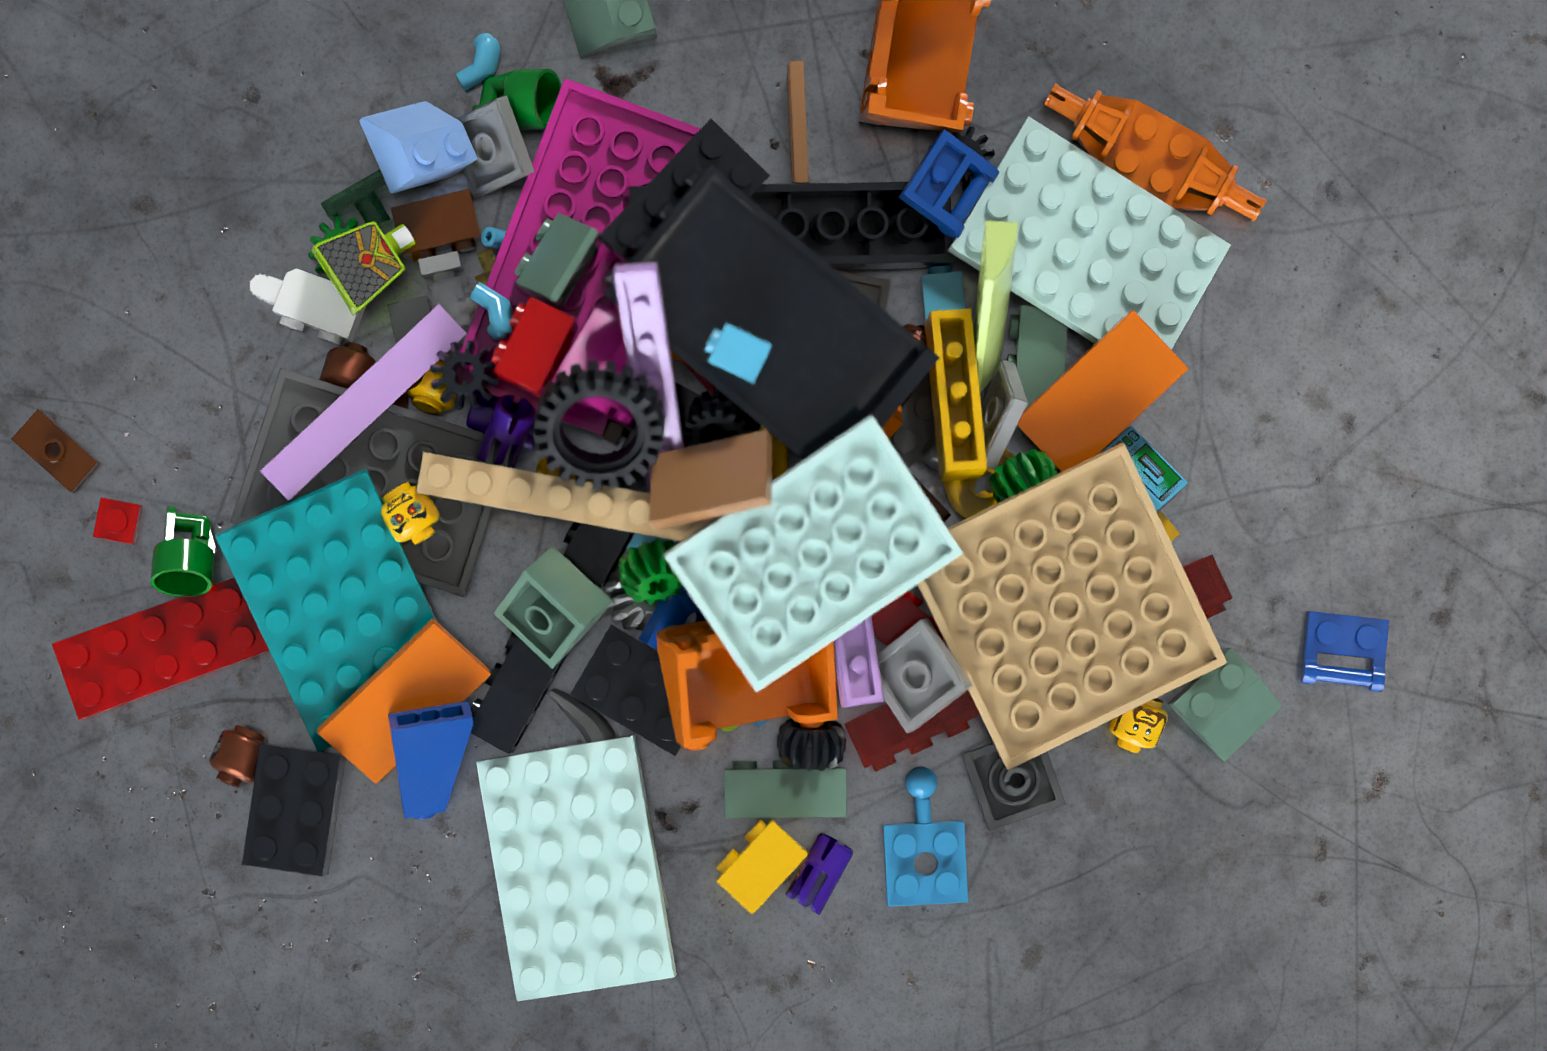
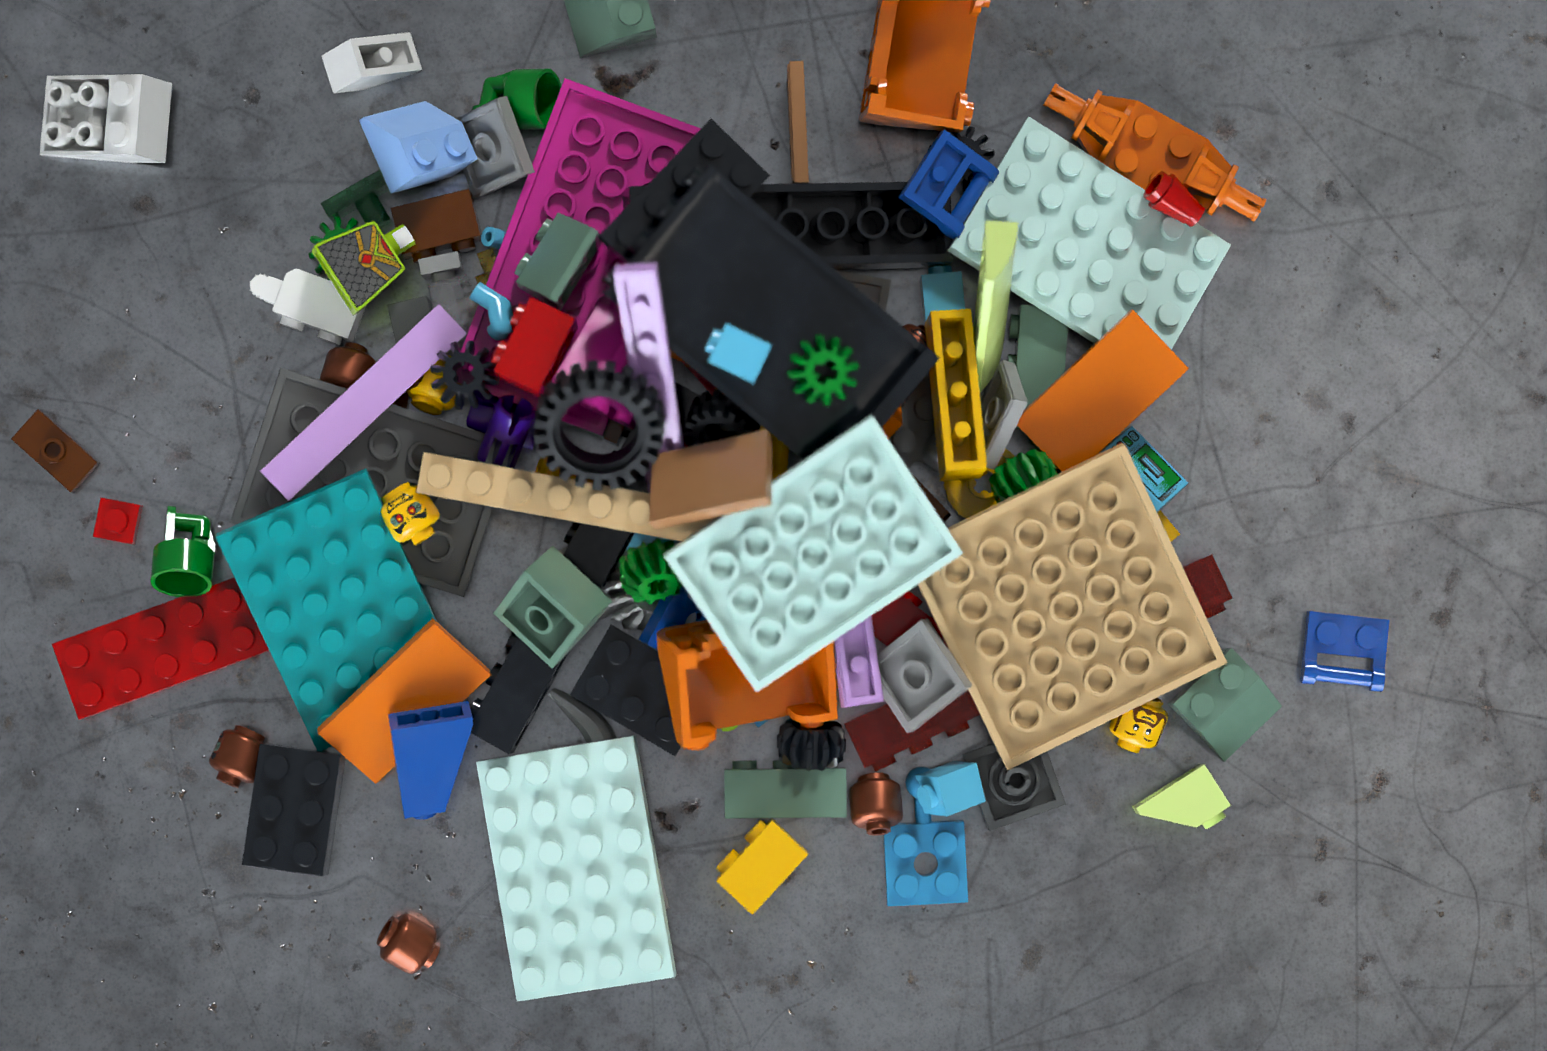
(106, 118): none -> white slope
(370, 61): none -> white slope
(408, 943): none -> copper head
(484, 63): medium azure arm -> none
(820, 872): dark purple arm -> none
(825, 384): none -> green gear
(876, 803): none -> copper head
(950, 788): none -> medium azure brick
(1173, 199): none -> red cone
(1187, 800): none -> yellowish green slope

